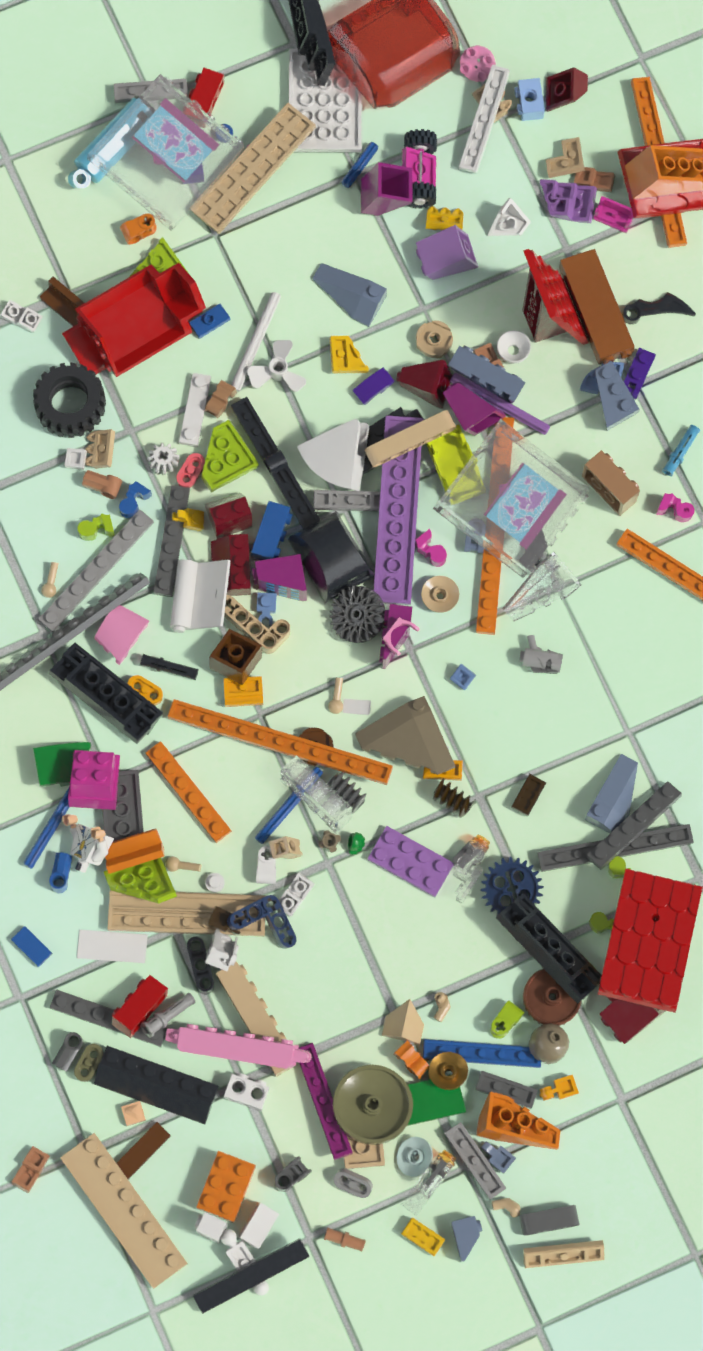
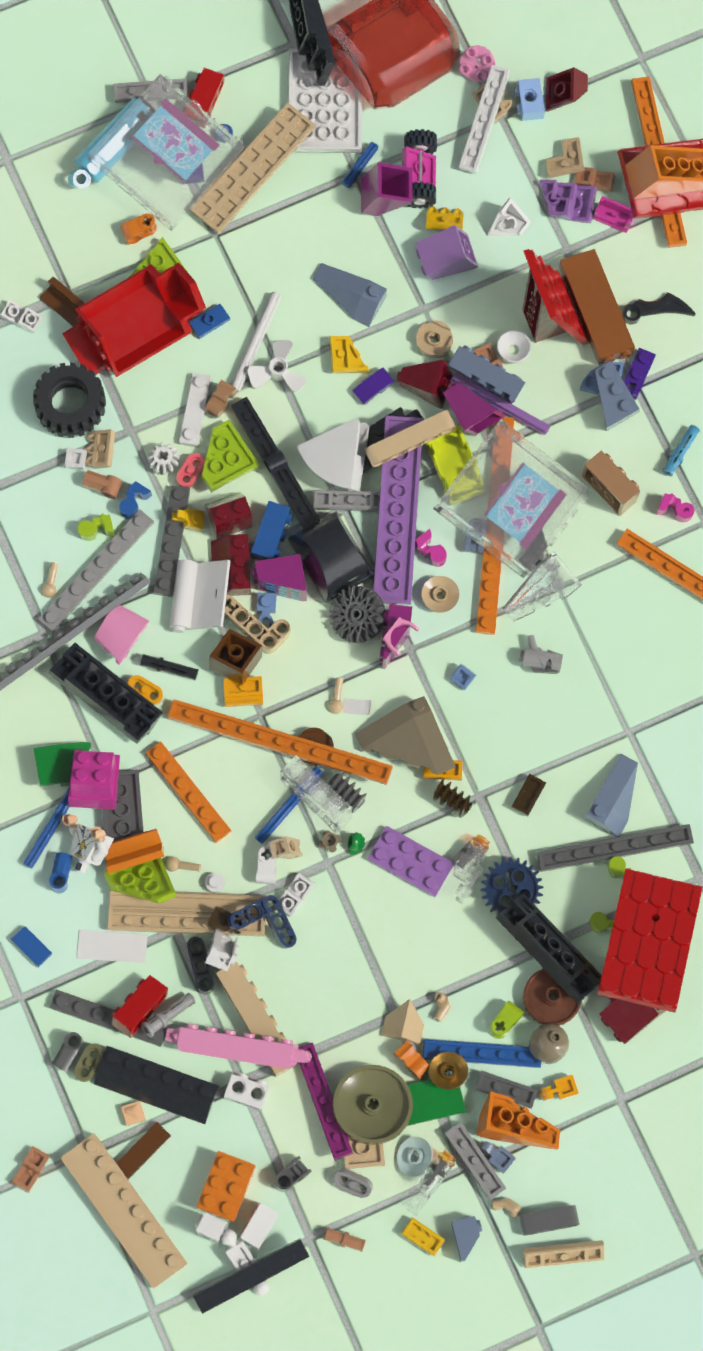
(634, 825): dark grey plate -> none

